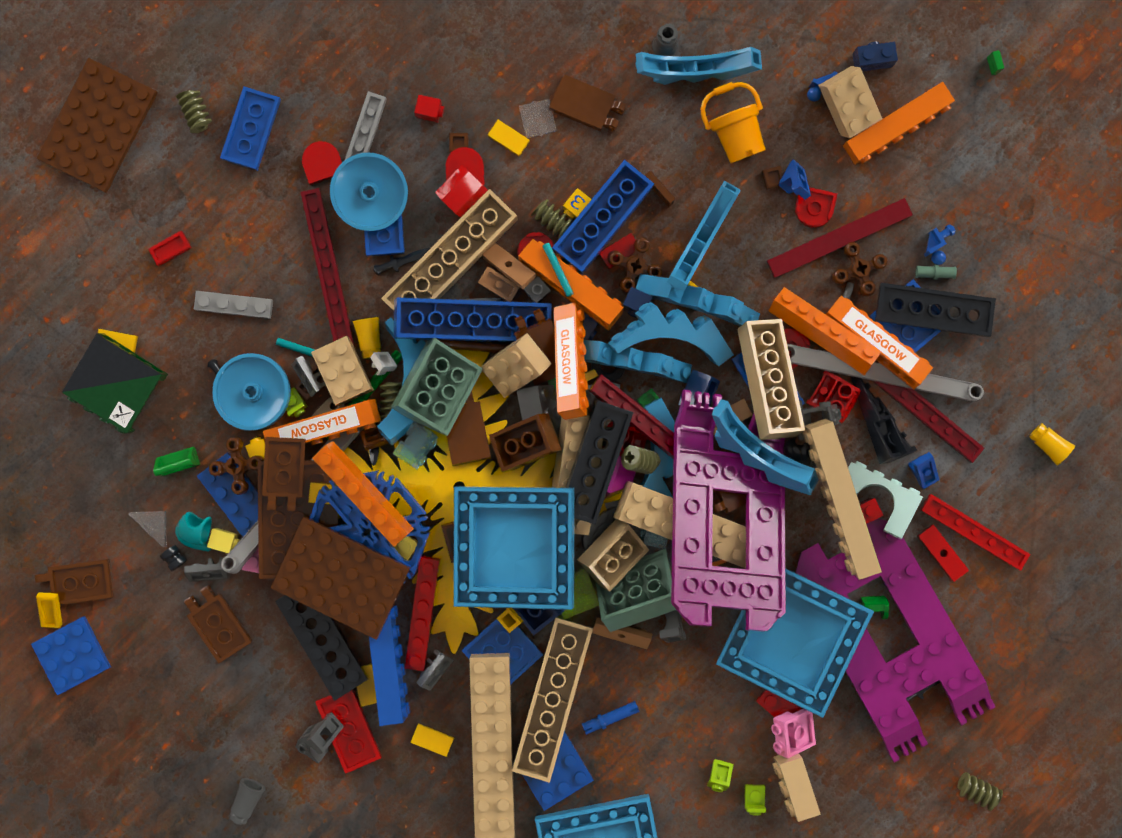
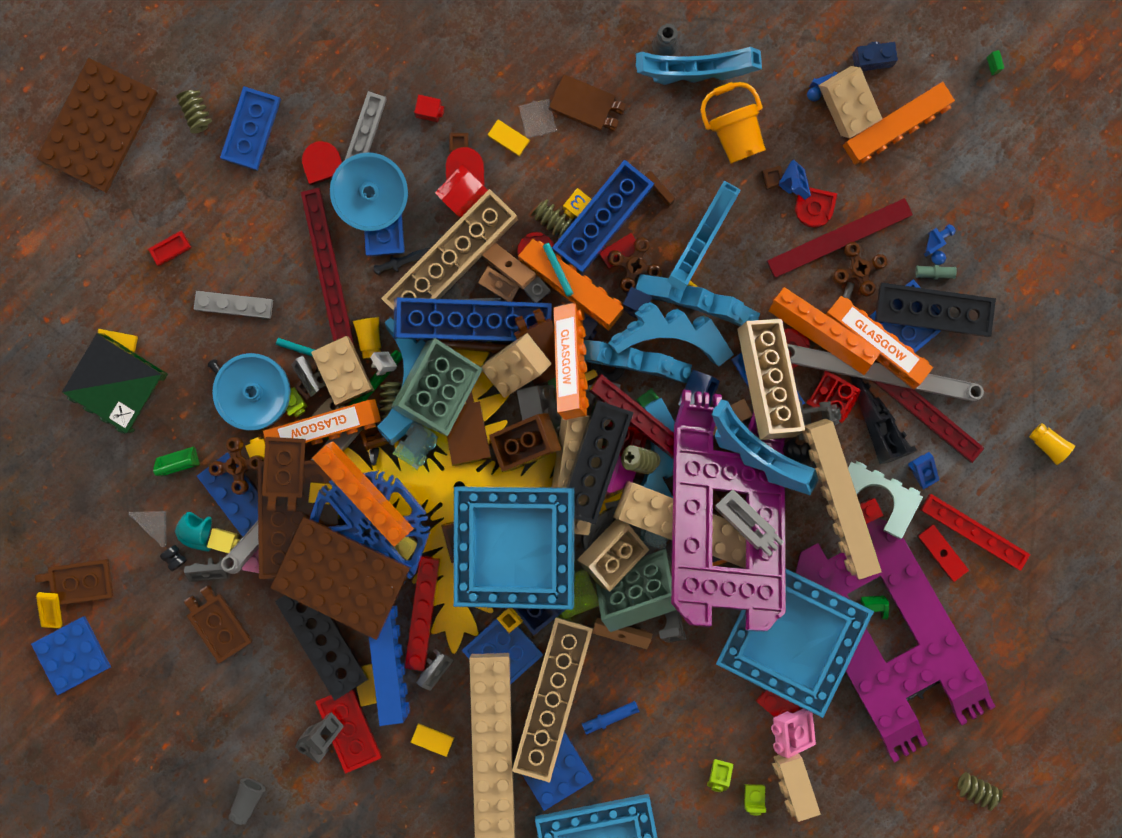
(743, 518): none -> light grey hinge

